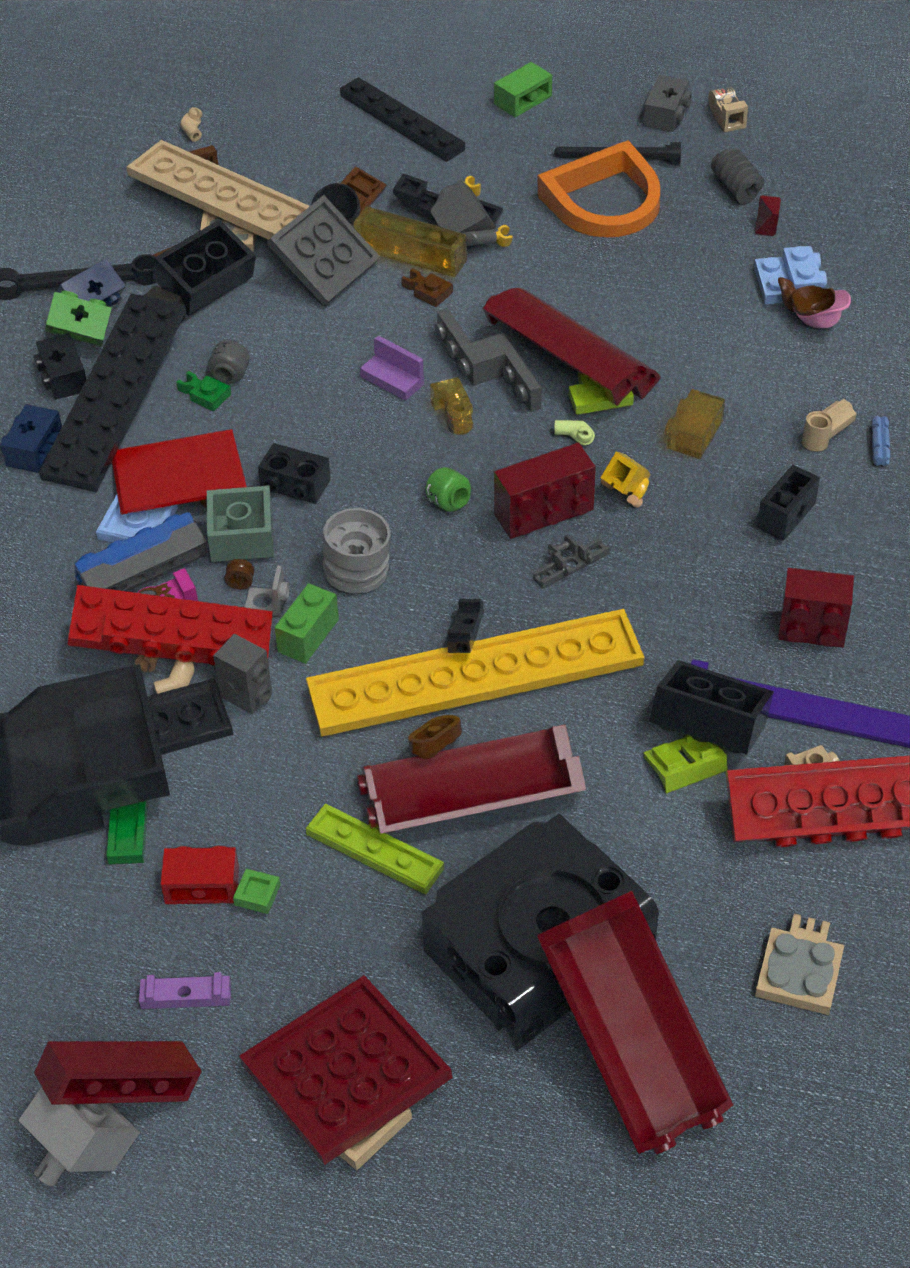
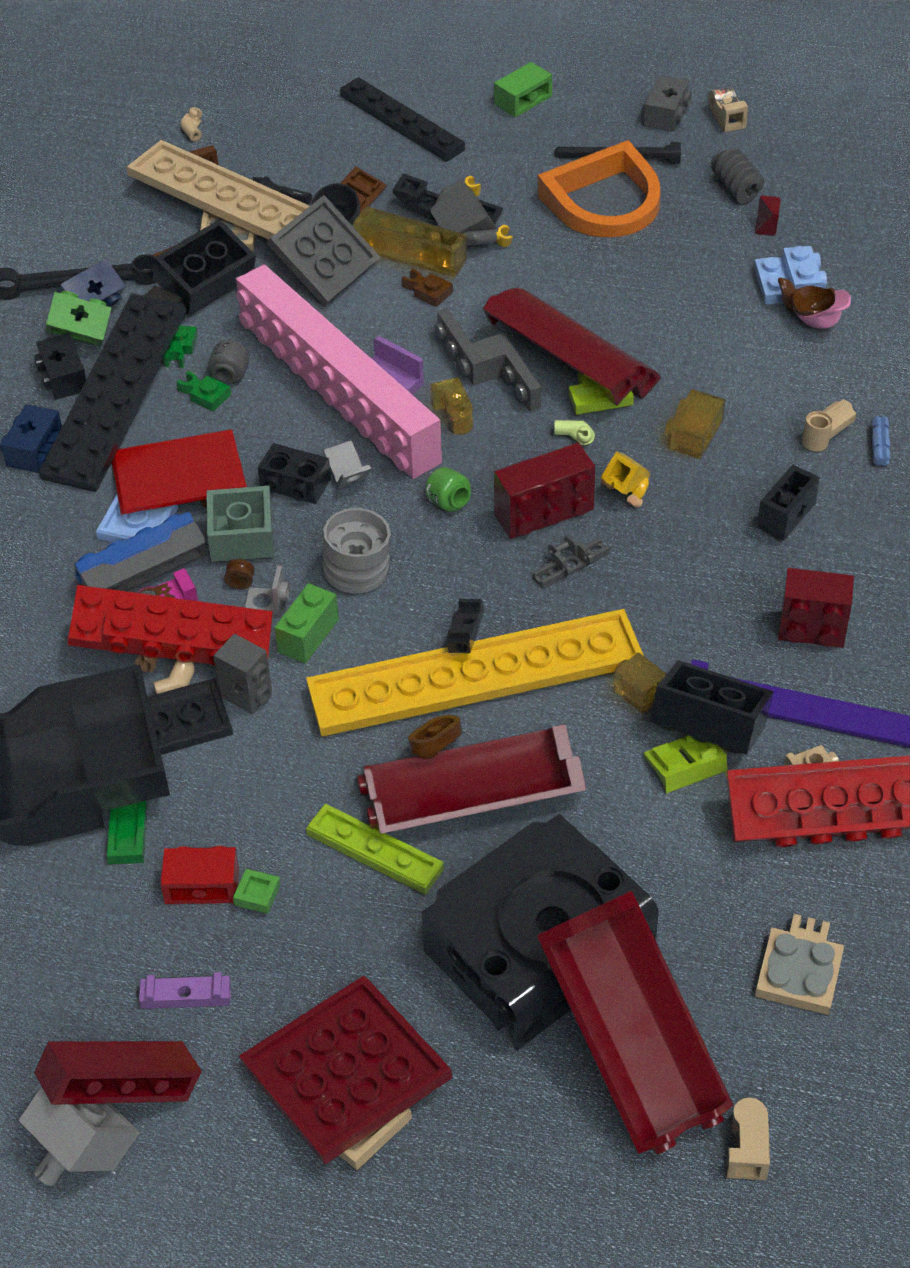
(181, 344): none -> green plate
(301, 196): none -> black piece
(340, 372): none -> bright pink brick
(346, 464): none -> light grey bracket
(637, 681): none -> clear yellow brick
(751, 1130): none -> tan leg

